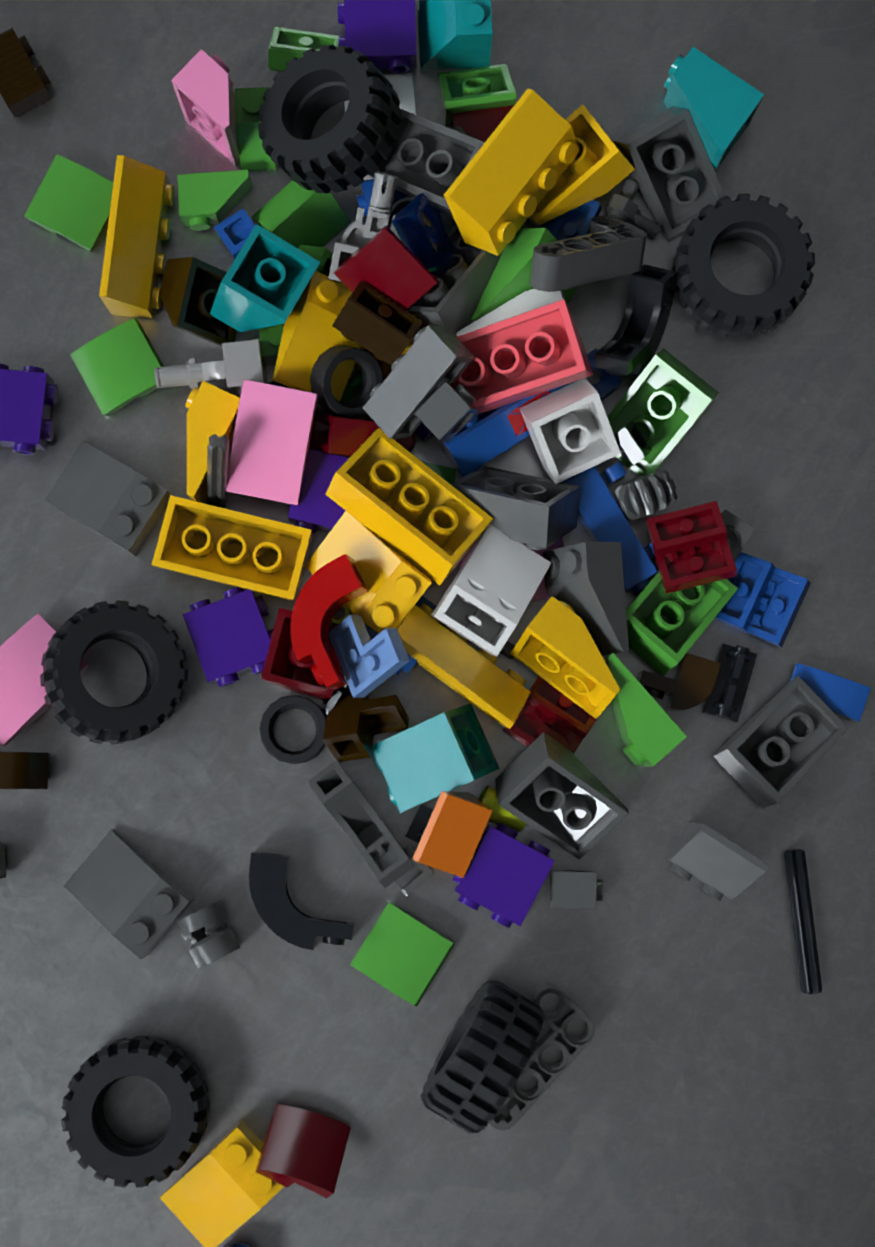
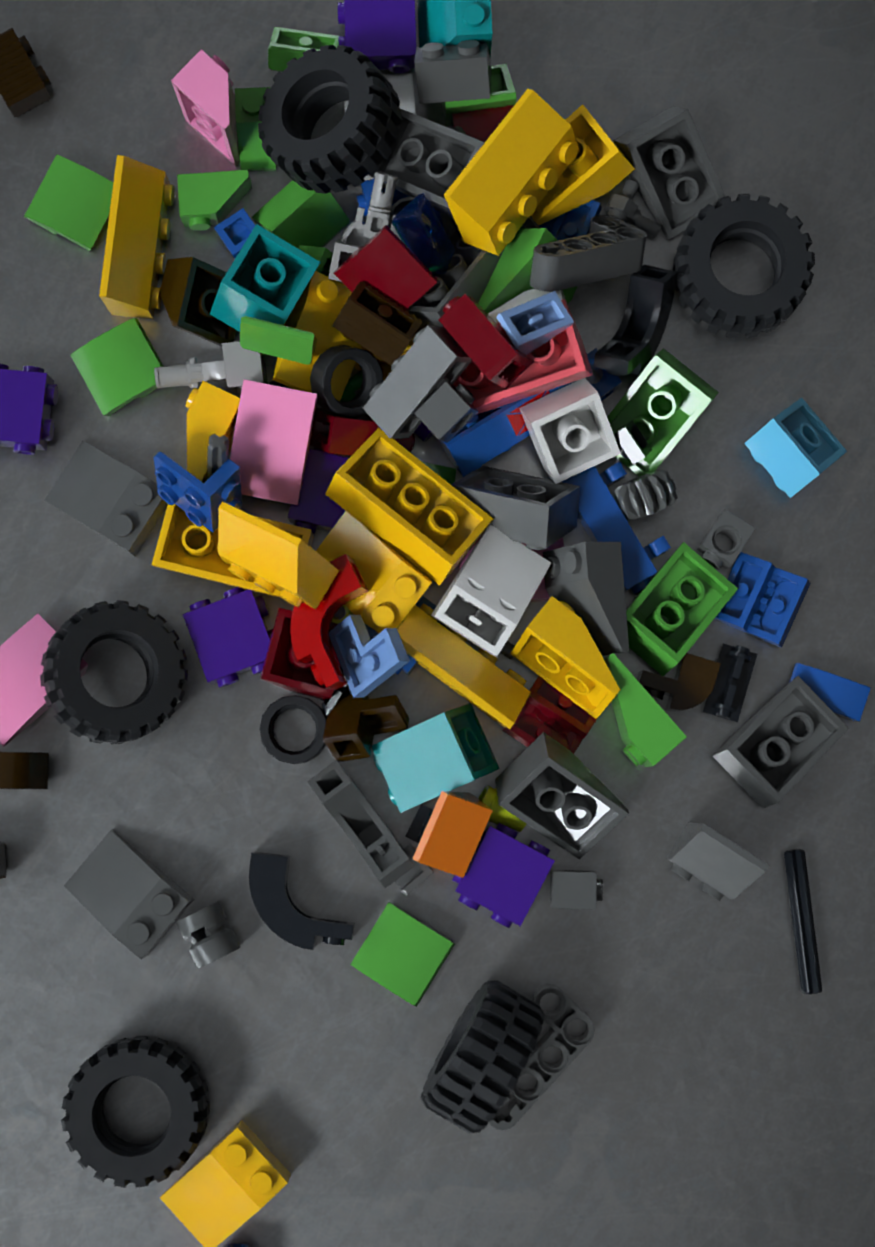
(197, 498): none -> blue bracket
(272, 558): none -> yellow slope
(277, 340): none -> bright green slope
(303, 1149): dark red slope -> none
(453, 72): none -> dark grey slope
(483, 340): none -> dark red slope
(535, 322): none -> light blue slope
(691, 547): dark red slope -> none
(716, 99): teal slope -> none
(795, 447): none -> medium azure slope

